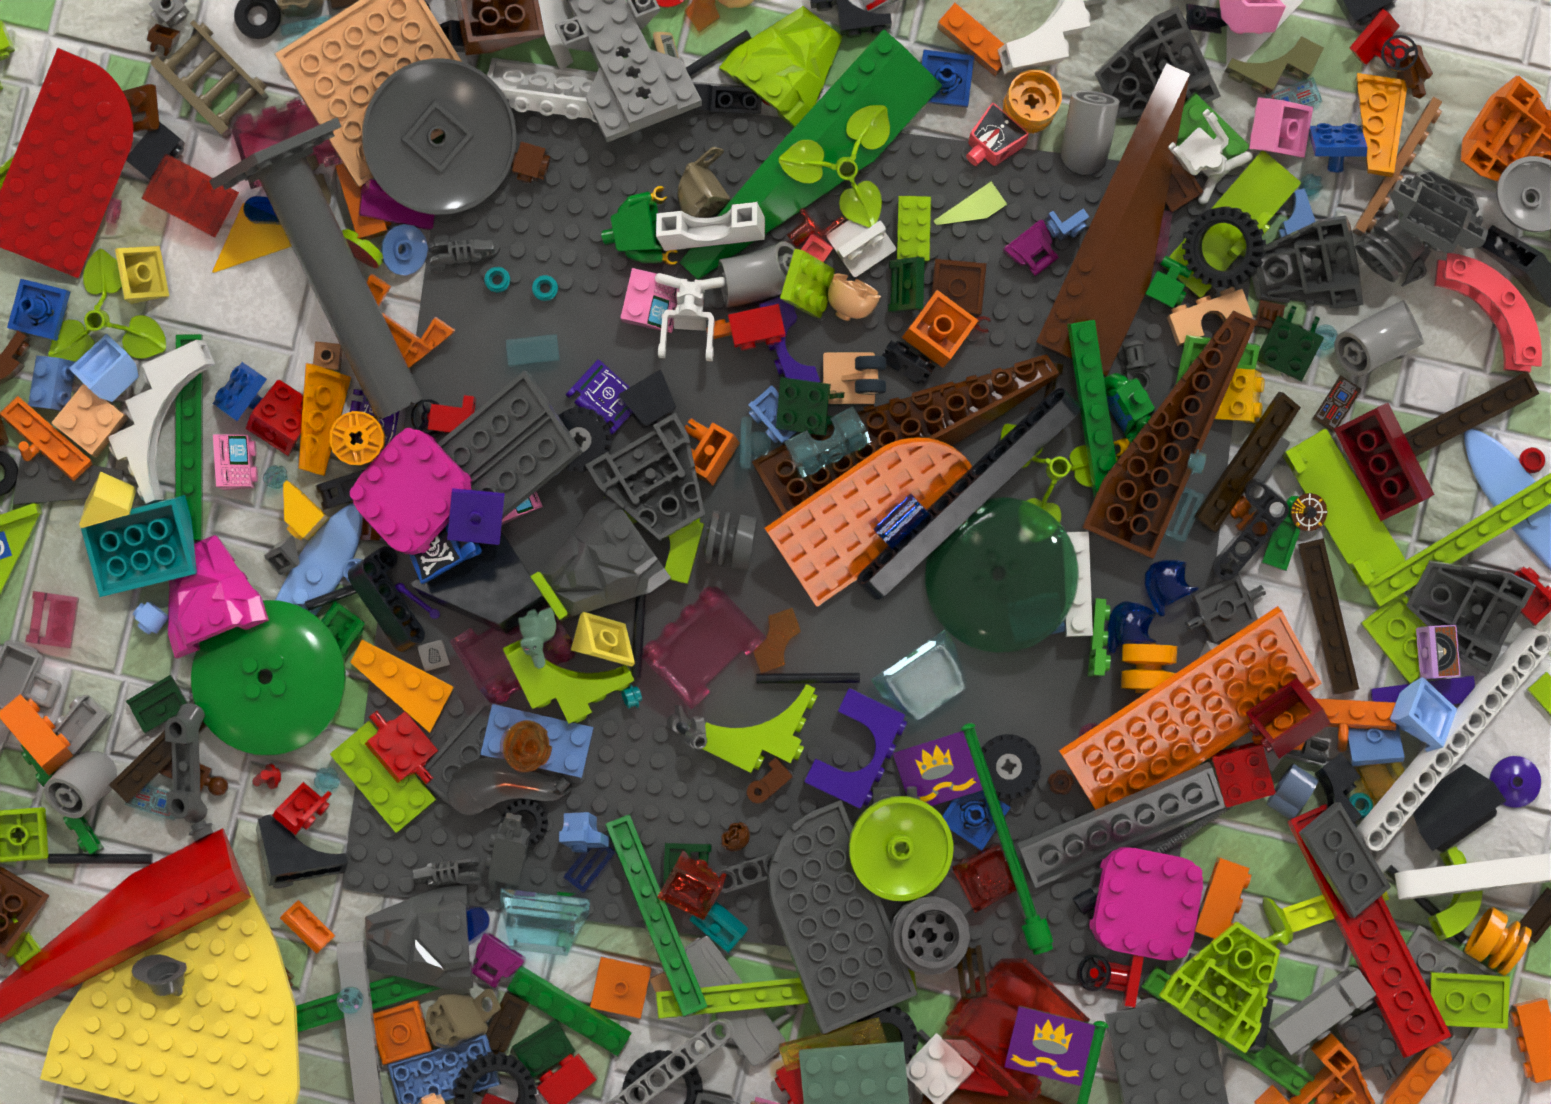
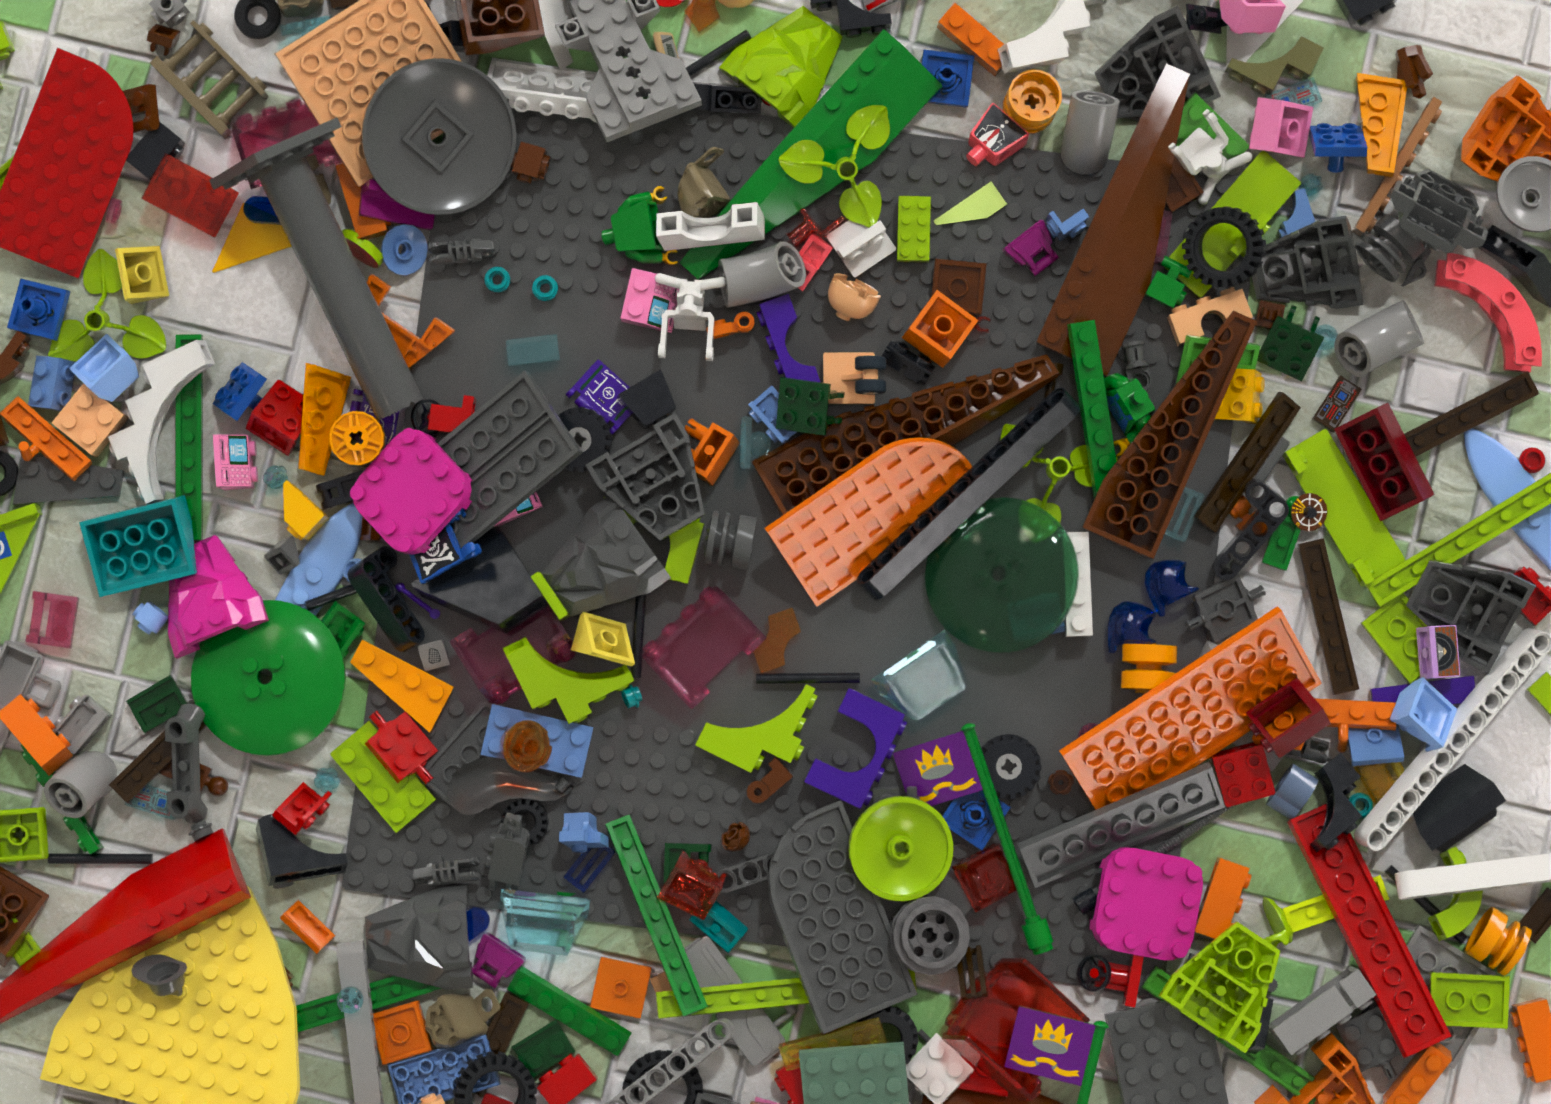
(107, 500): light yellow slope -> none
(270, 775): red plate -> none
(335, 360): medium nougat plate -> none
(475, 516): dark purple plate -> none
(535, 631): sand green animal -> none
(692, 730): flat silver piece -> none
(756, 327): red brick -> none
(807, 283): lime plate -> none
(812, 455): clear light blue arch -> none
(904, 524): clear blue tile -> none
(907, 284): dark green plate -> none
(1098, 660): bright green plate -> none
(1196, 462): clear light blue plate -> none
(1344, 859): dark grey tile -> none
(1379, 42): red piece -> none
(1507, 770): dark purple dish -> none

